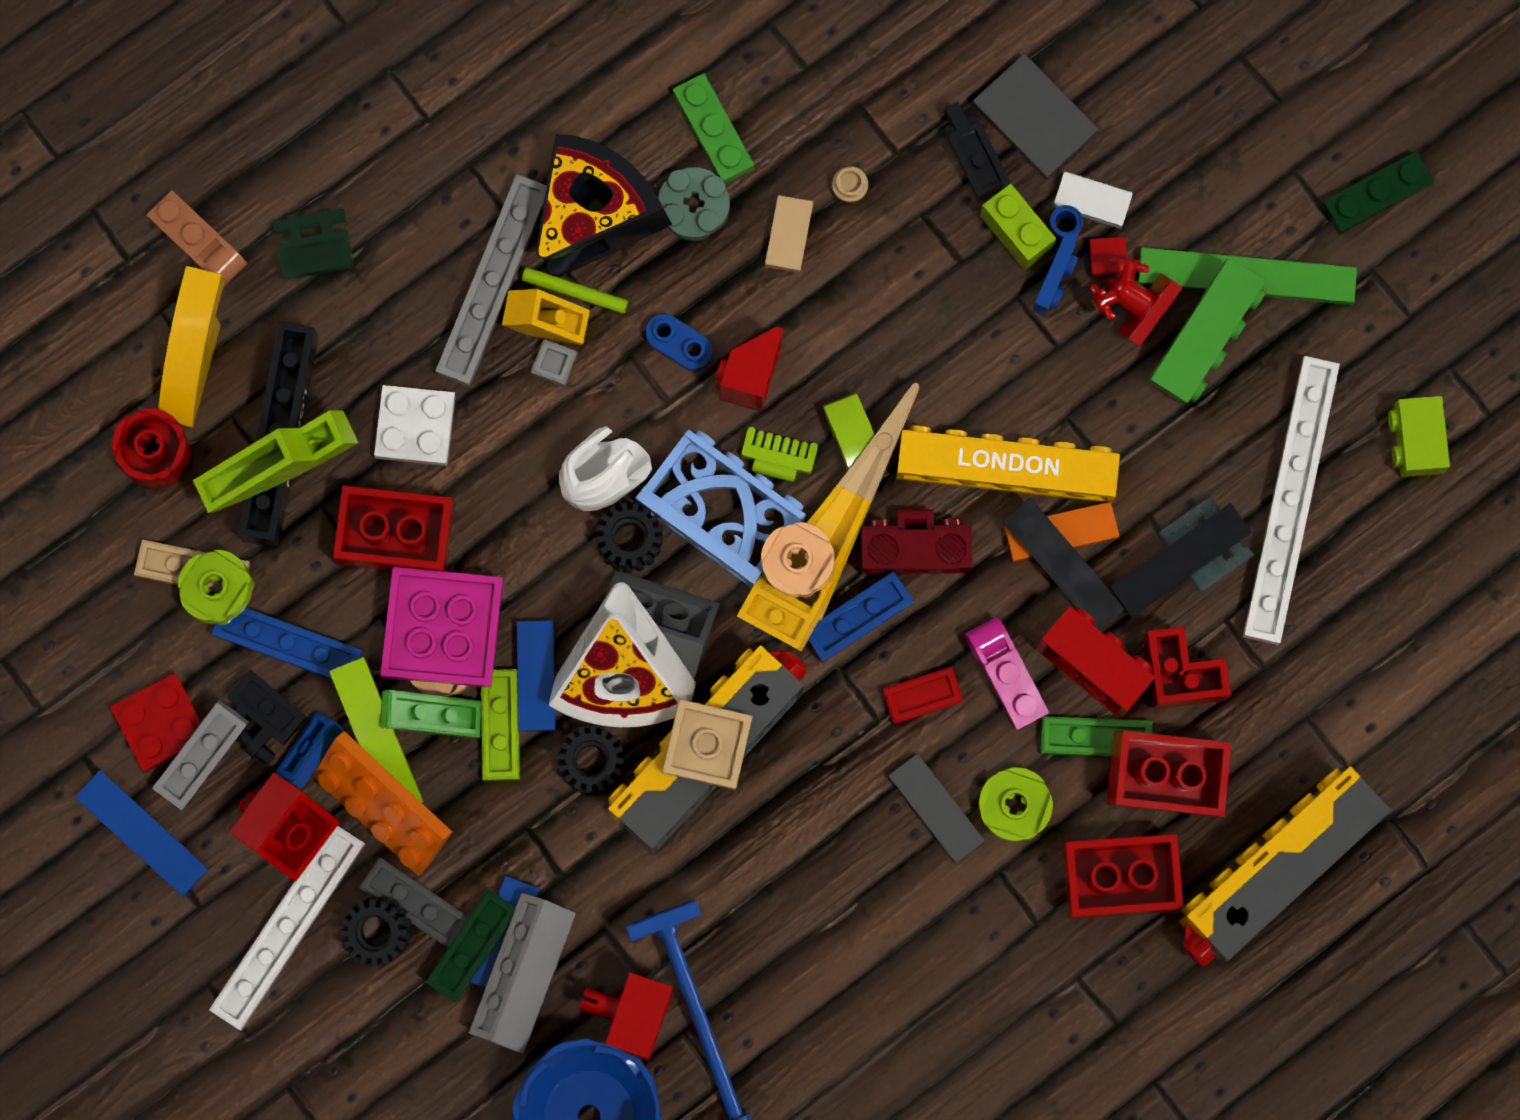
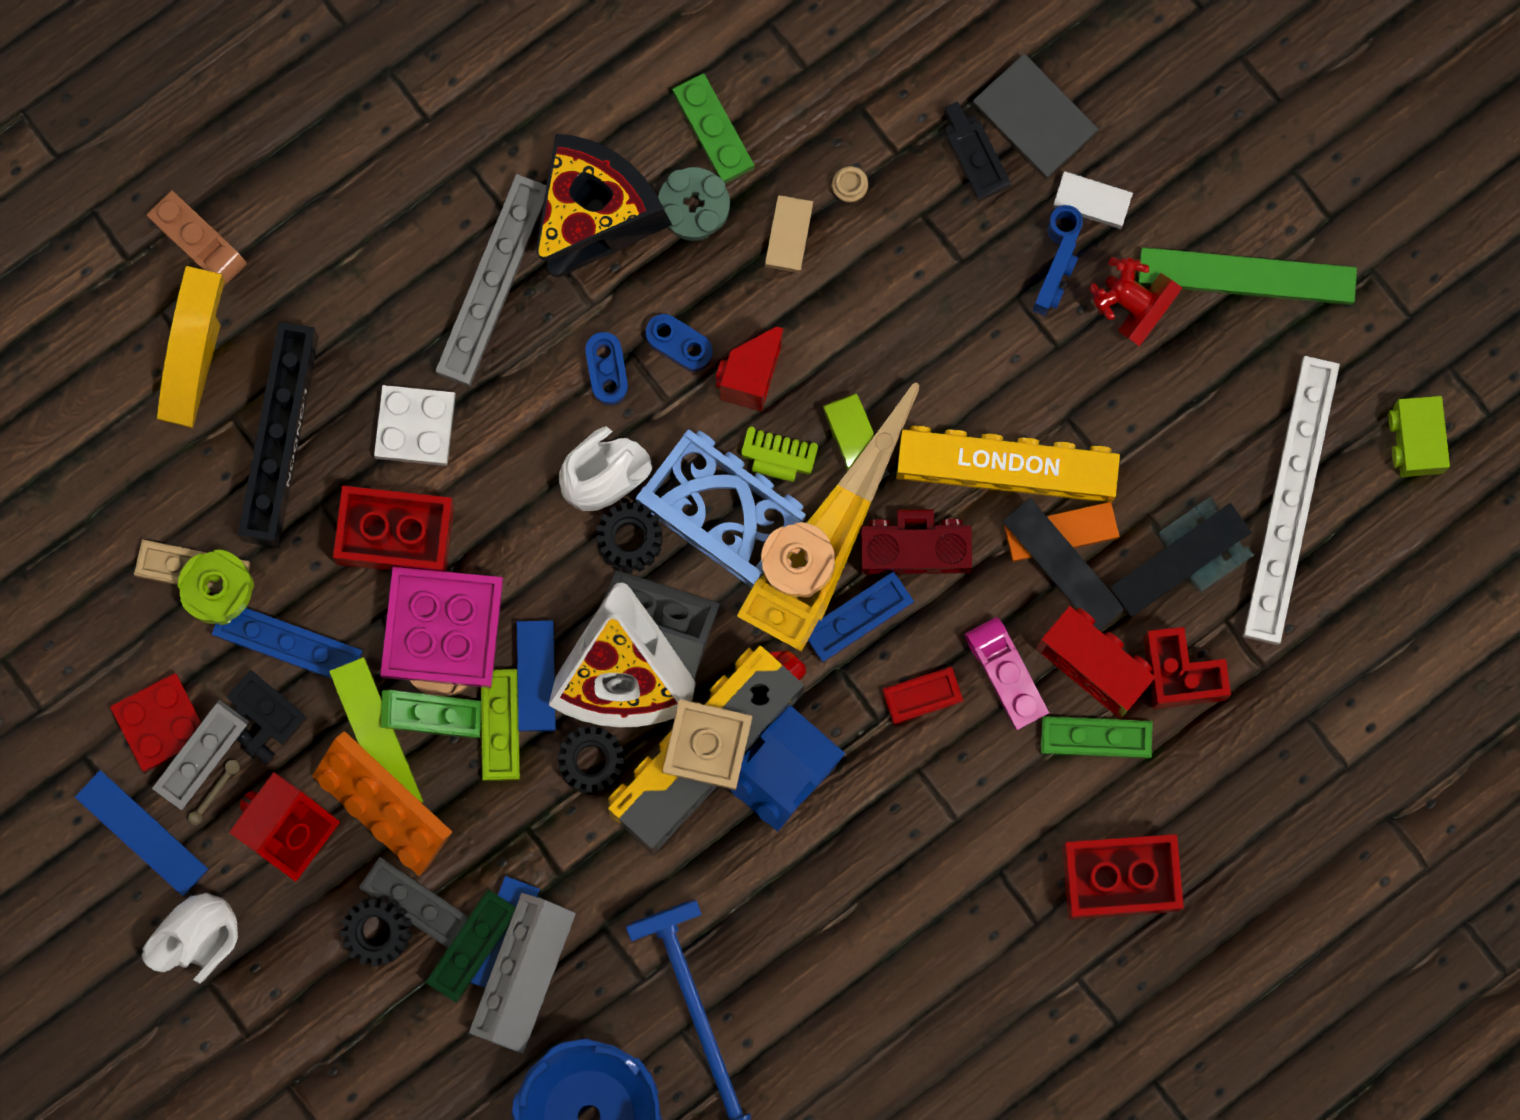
(142, 429): red brick -> none
(195, 932): none -> white hair
(232, 768): none -> dark tan hinge
(275, 460): lime slope -> none
(286, 929): white tile -> none
(309, 750): blue tile -> none
(317, 253): clear green plate -> none
(545, 316): yellow slope -> none
(554, 363): light grey tile -> none
(575, 290): lime bar -> none
(606, 369): none -> blue plate
(634, 1015): red brick -> none
(785, 767): none -> blue piece
(936, 808): dark grey tile -> none
(1017, 227): lime brick -> none
(1034, 795): lime plate -> none
(1101, 251): red tile -> none
(1169, 773): red brick -> none
(1206, 332): bright green brick -> none
(1280, 868): piece -> none
(1377, 192): dark green plate -> none

